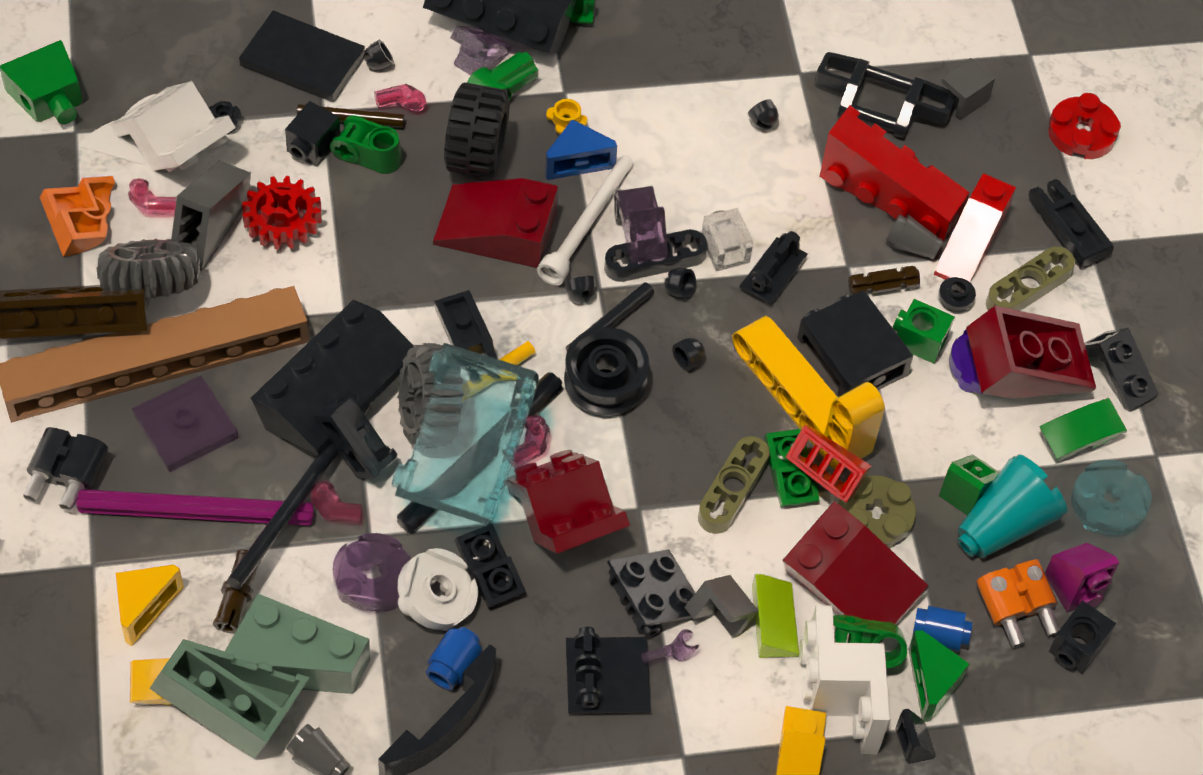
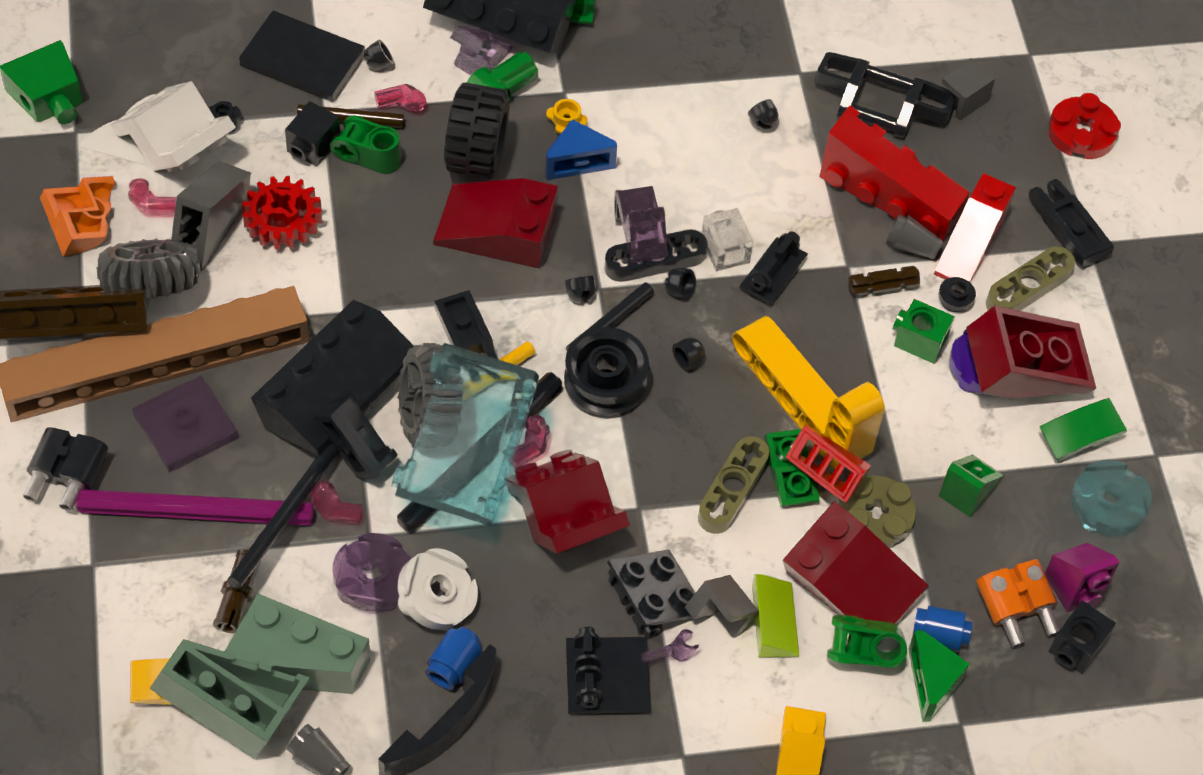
(144, 596): yellow slope -> none
(490, 566): black slope -> none
(555, 266): white piece -> none
(845, 679): white bracket -> none
(856, 343): black panel -> none
(914, 737): black slope -> none
(1011, 509): teal cone -> none
(1124, 366): black bracket -> none

